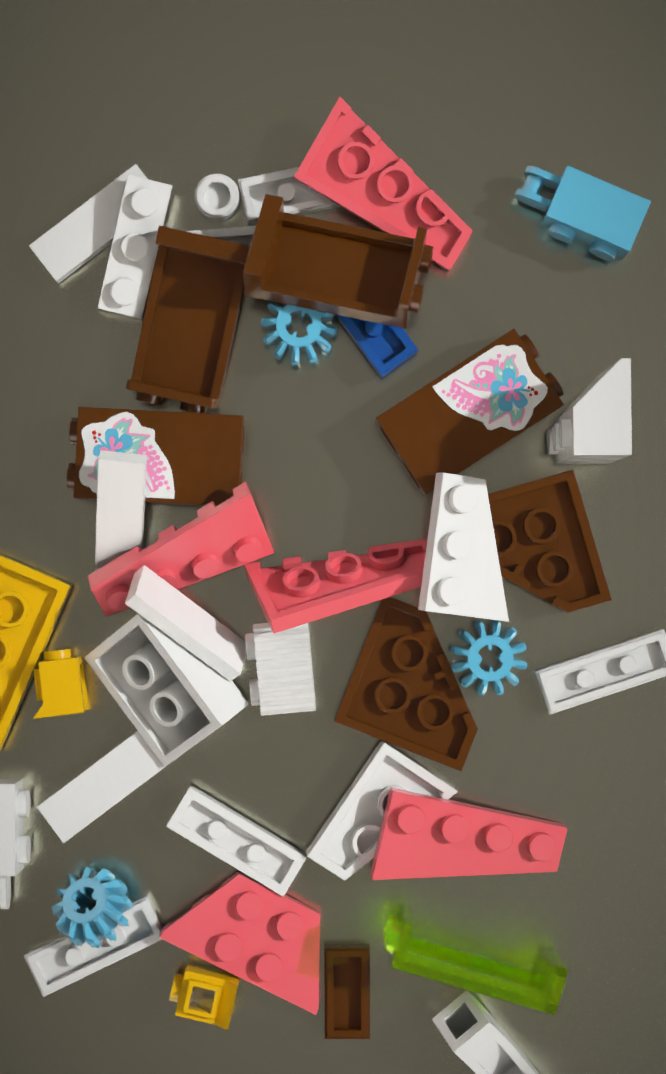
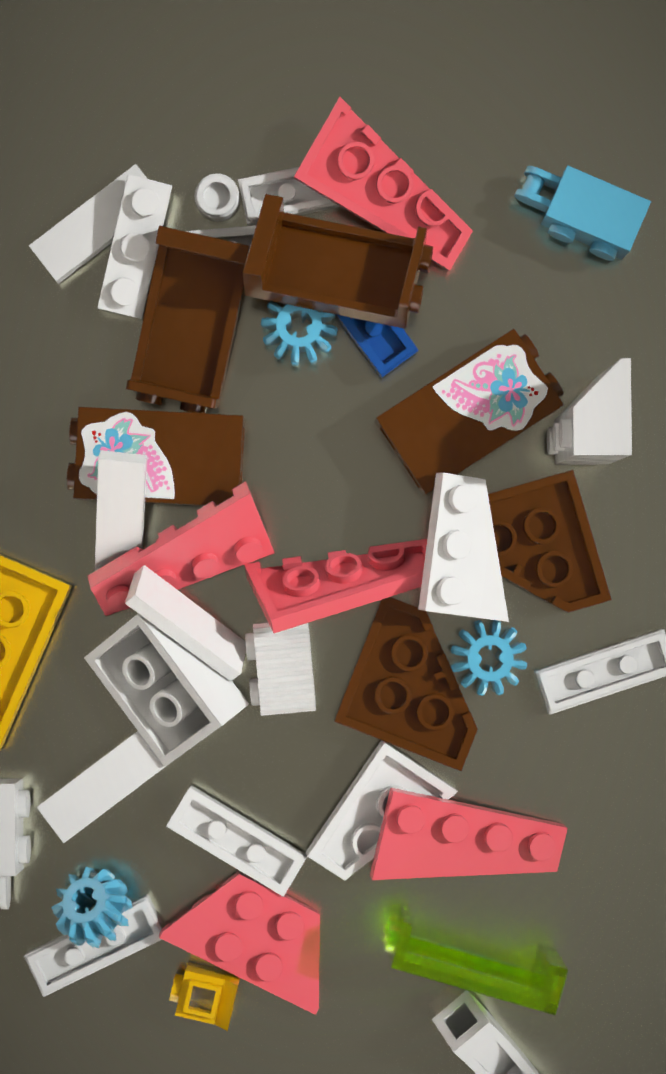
(61, 684): yellow window -> none
(347, 991): reddish brown tile -> none

